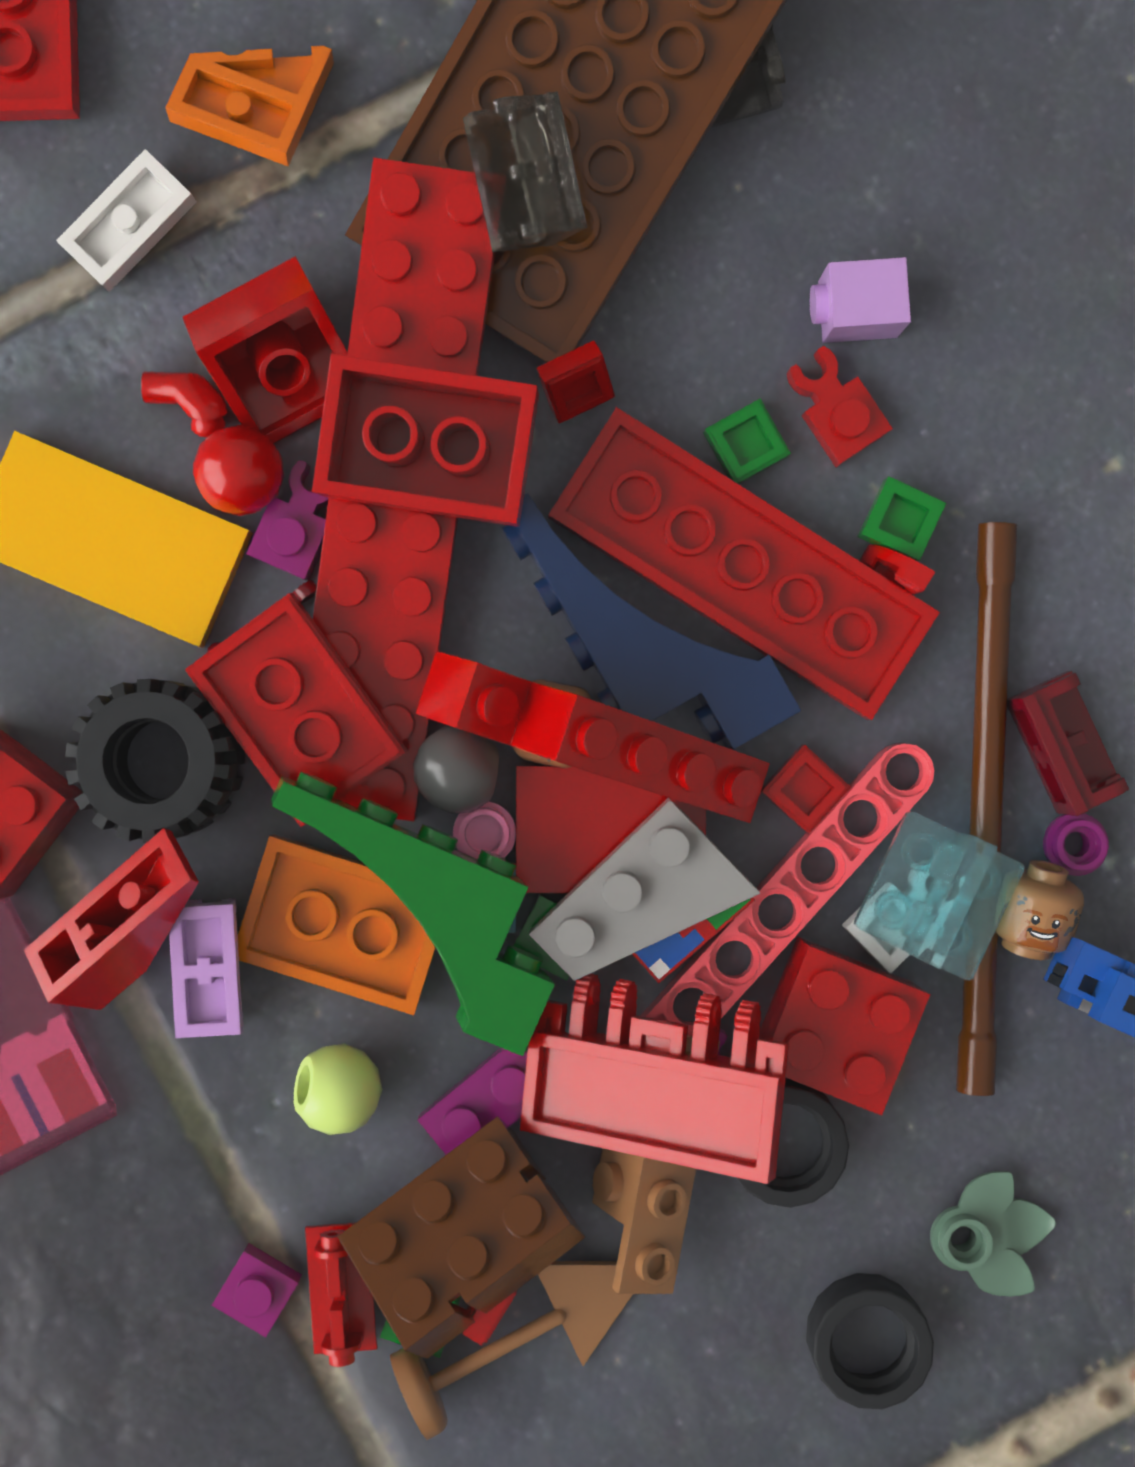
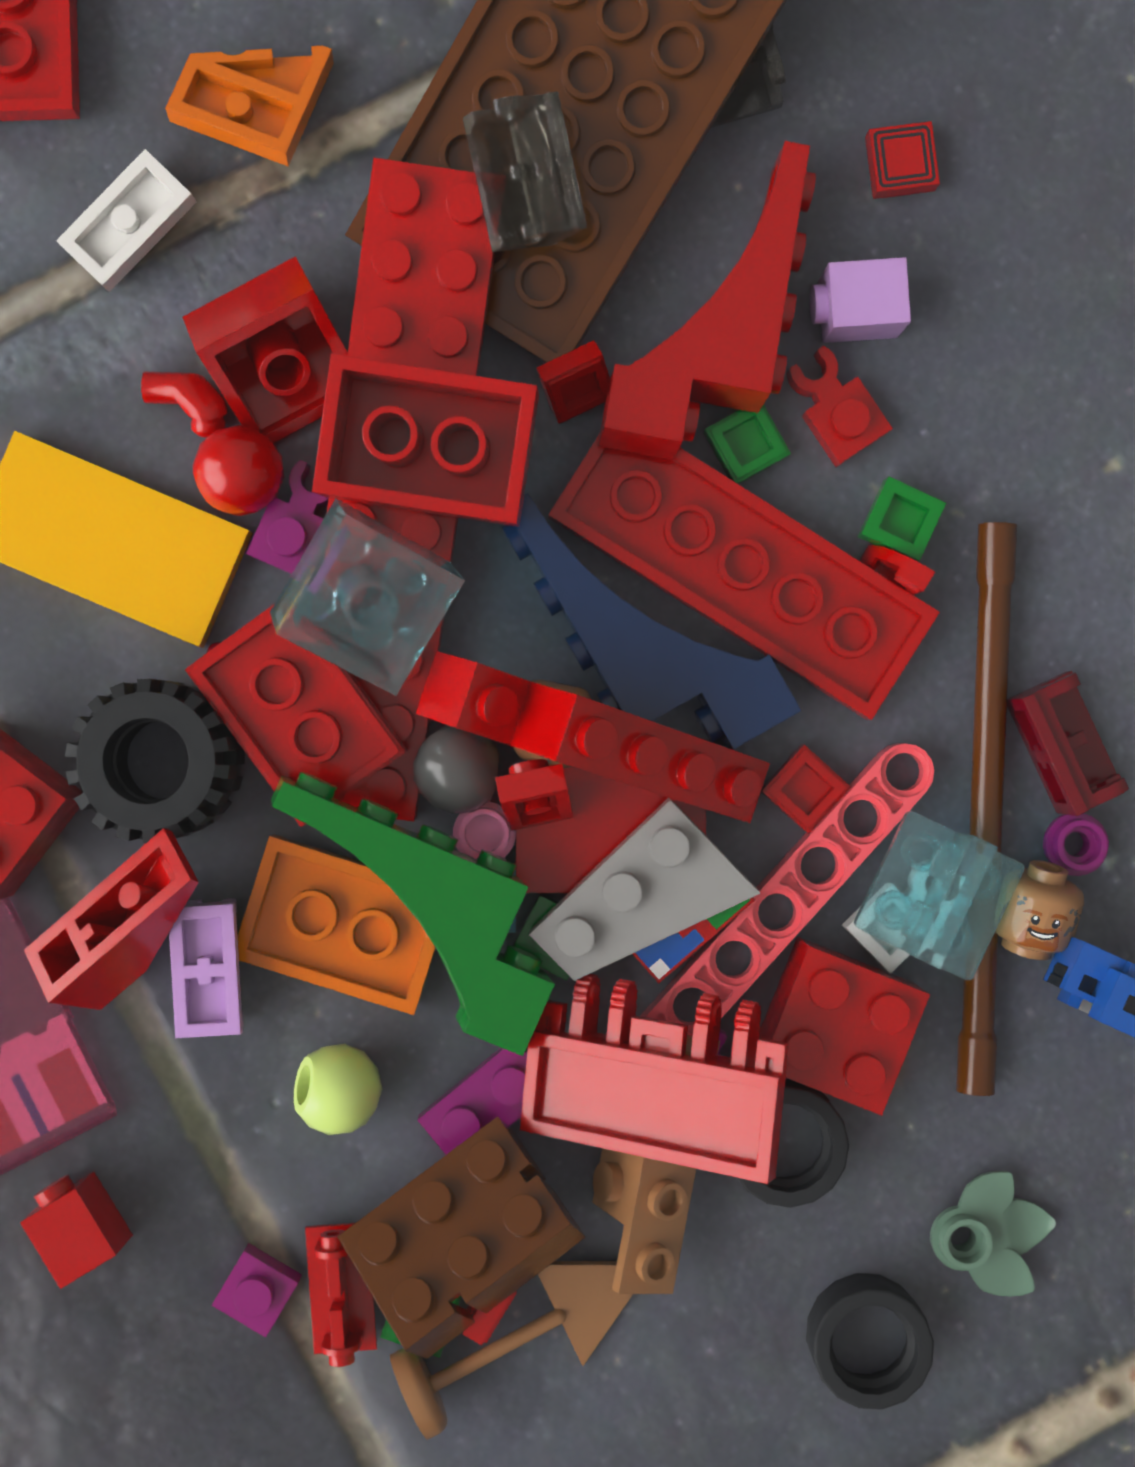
(75, 1227): none -> red brick
(365, 597): none -> clear light blue brick
(534, 794): none -> red plate
(730, 344): none -> red arch
(902, 160): none -> red tile

